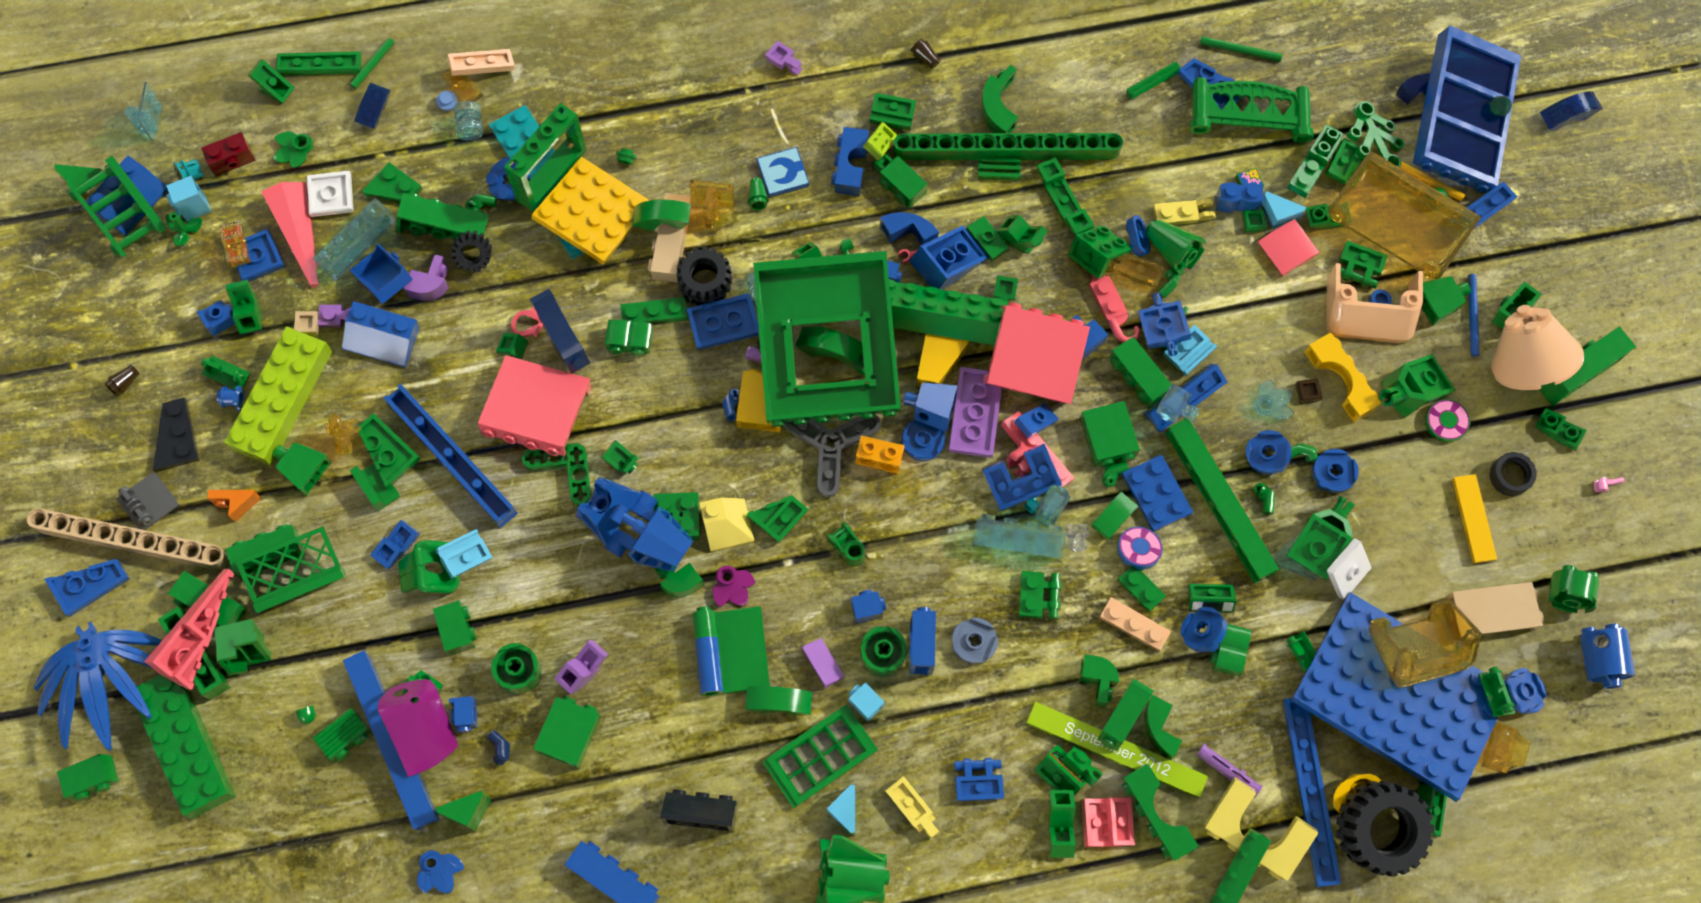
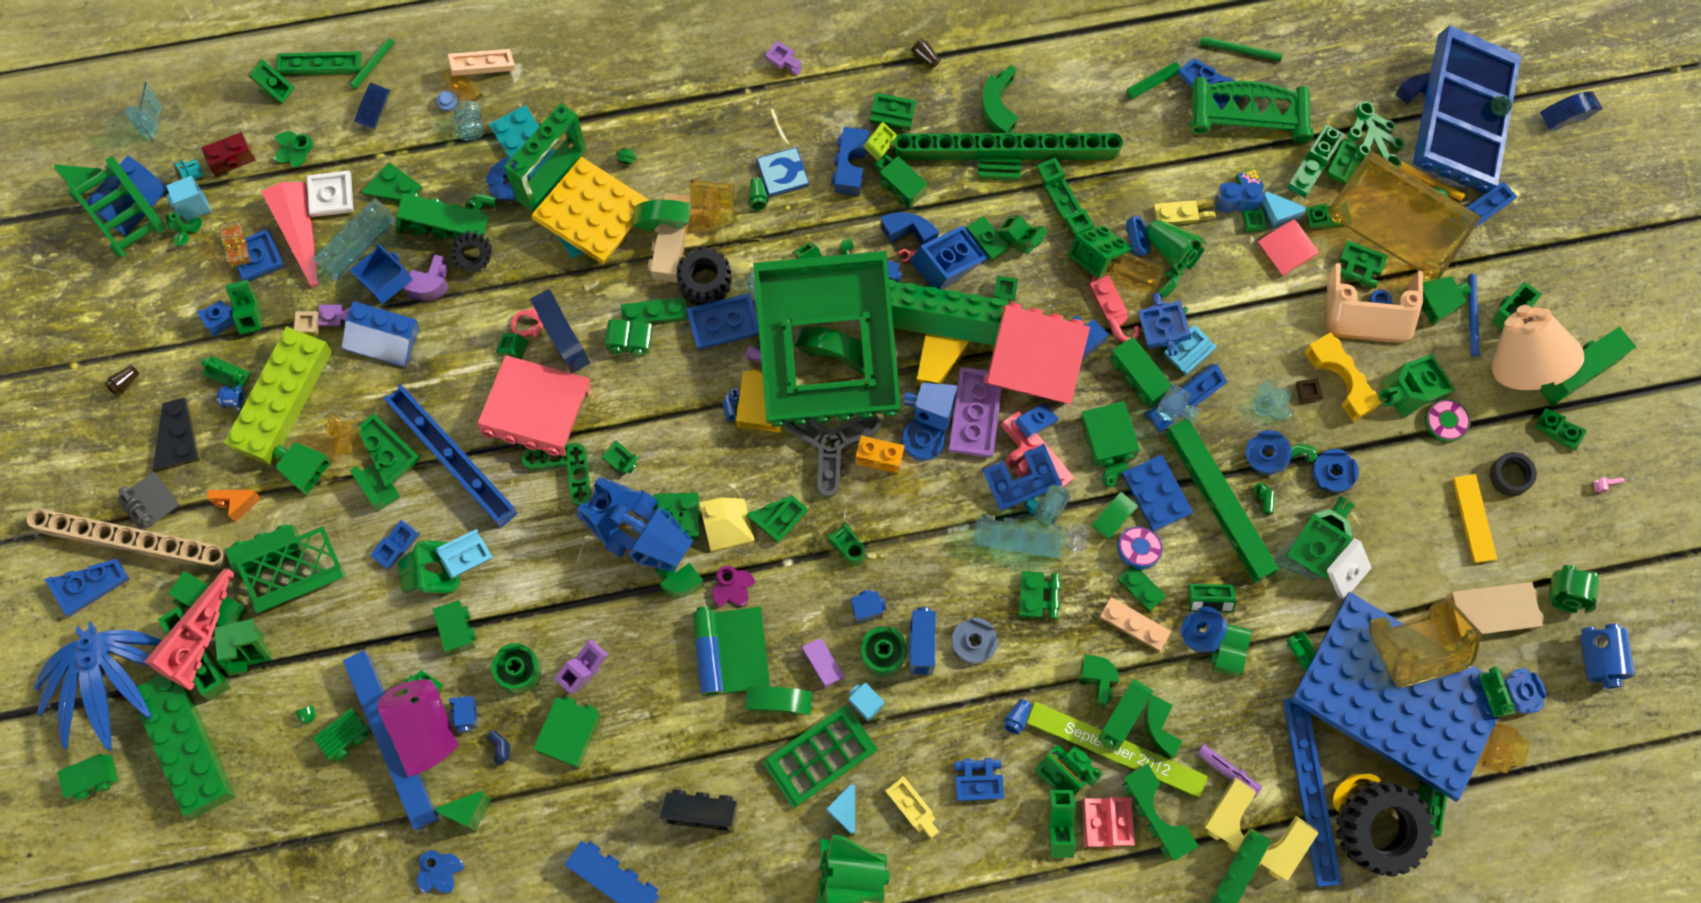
(1017, 717): none -> blue cone

